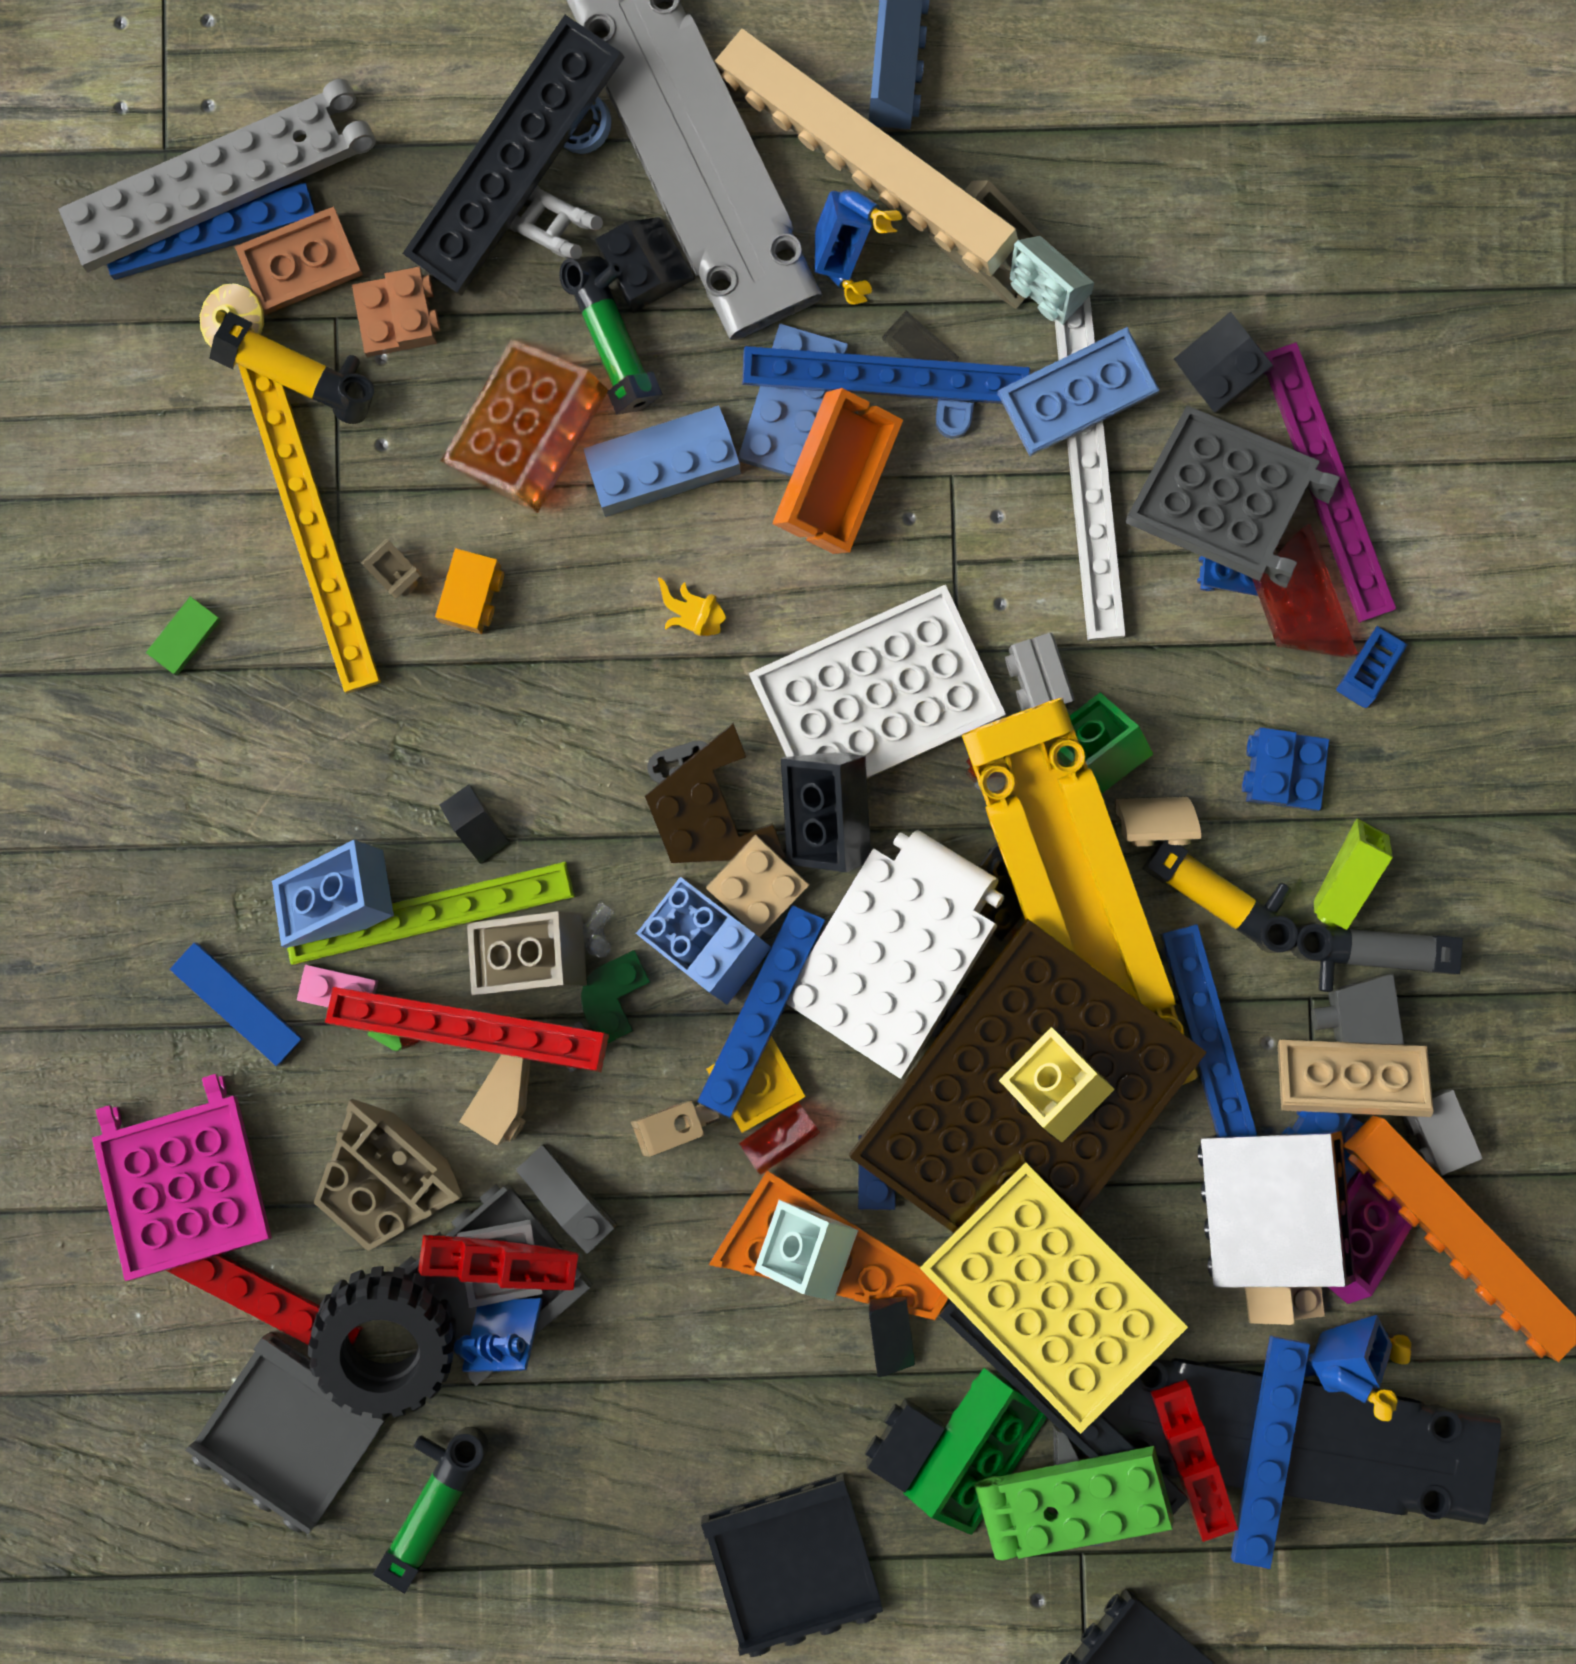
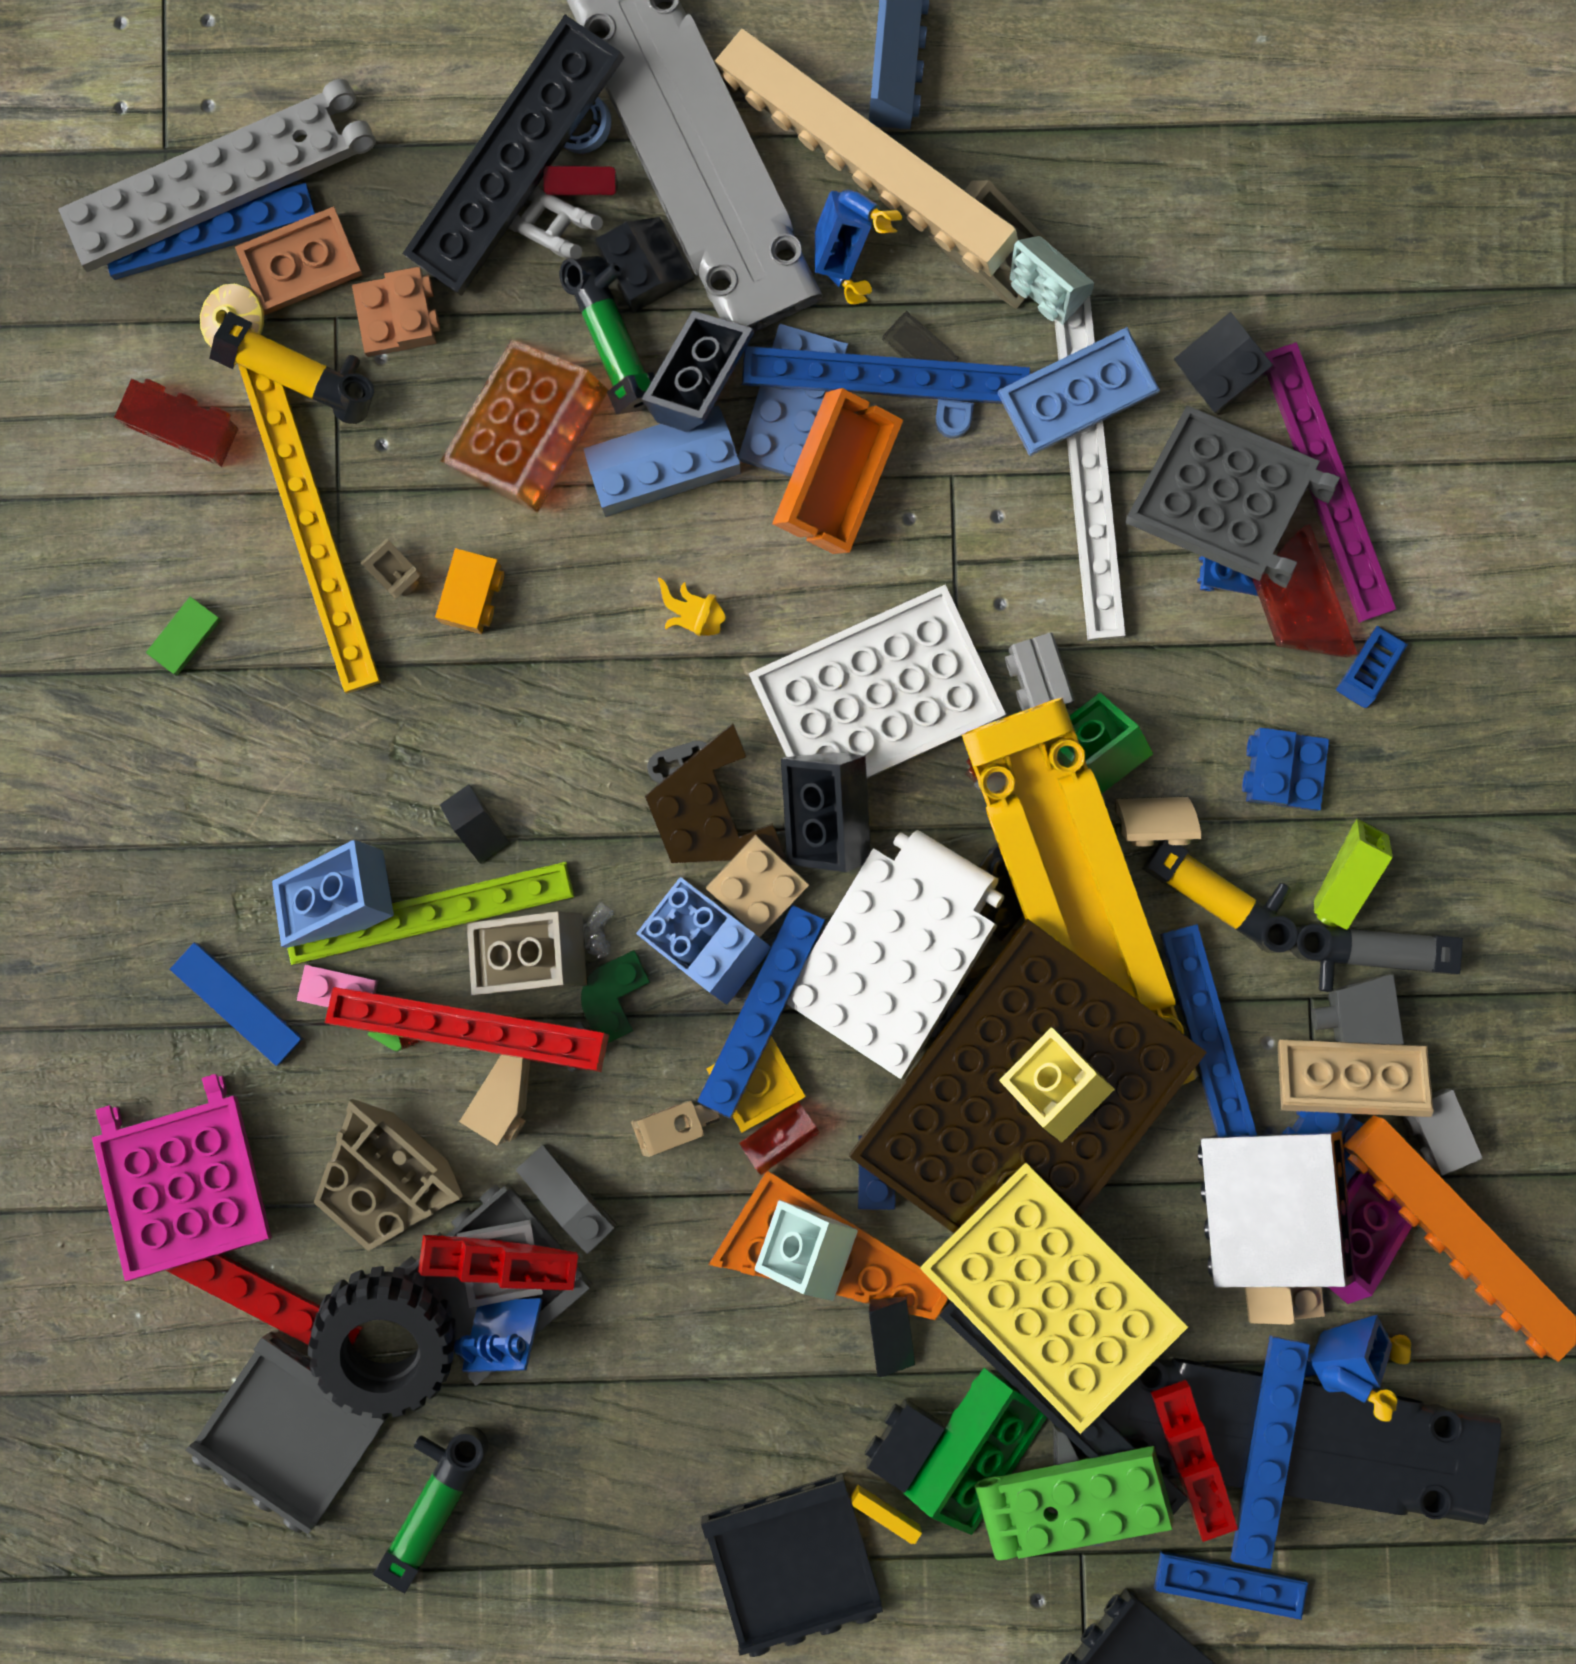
(177, 421): none -> clear red brick
(580, 180): none -> dark red slope
(696, 370): none -> black slope
(886, 1515): none -> yellow tile
(1231, 1585): none -> blue tile

